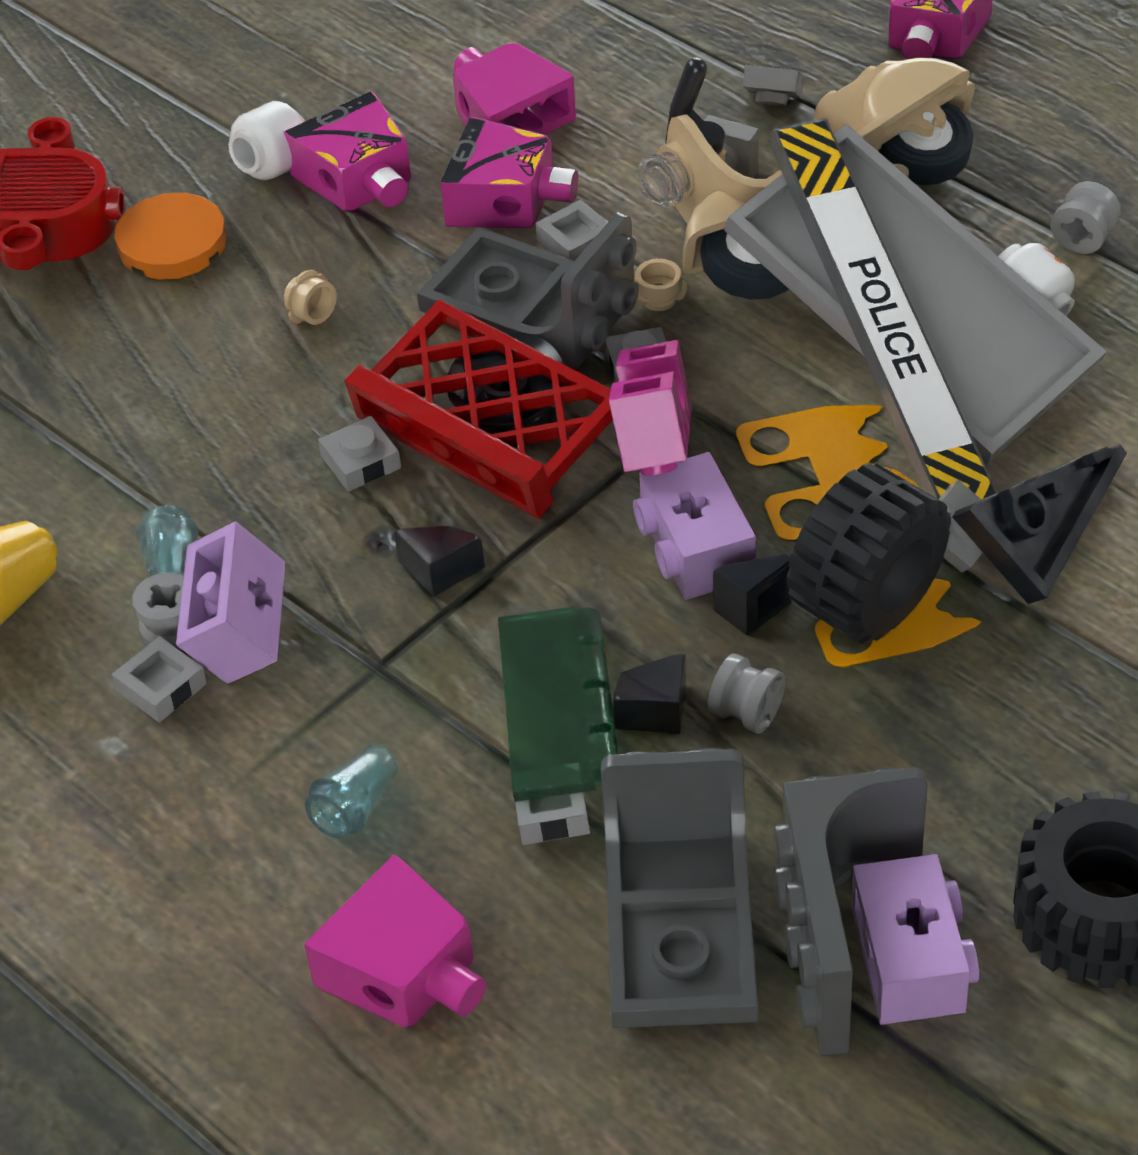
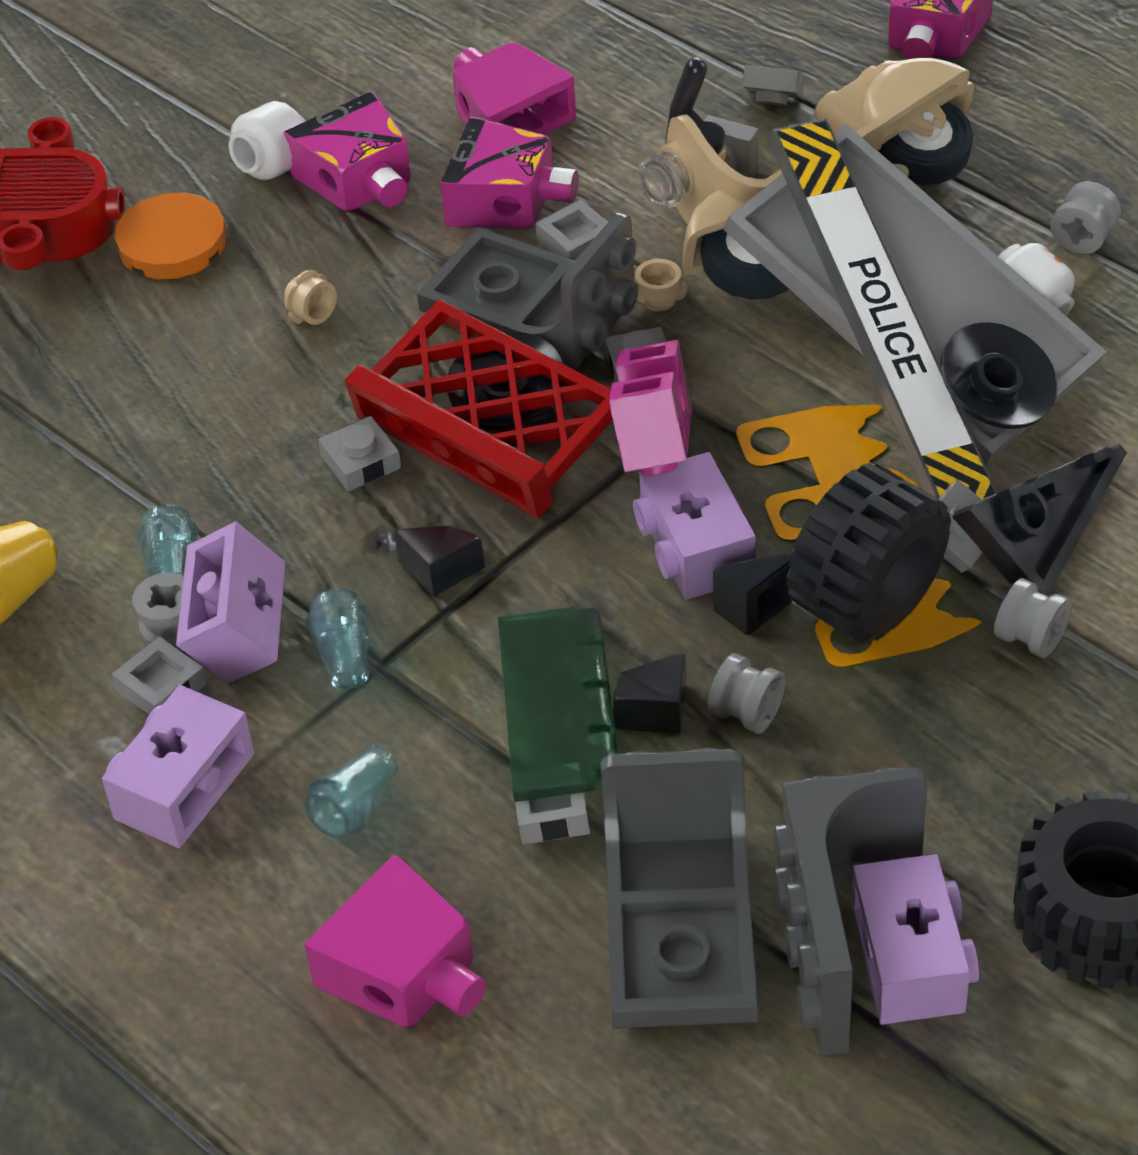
(178, 765): none -> lavender brick
(341, 635): none -> clear light blue cone
(999, 375): none -> black dish
(1032, 618): none -> light grey wheel

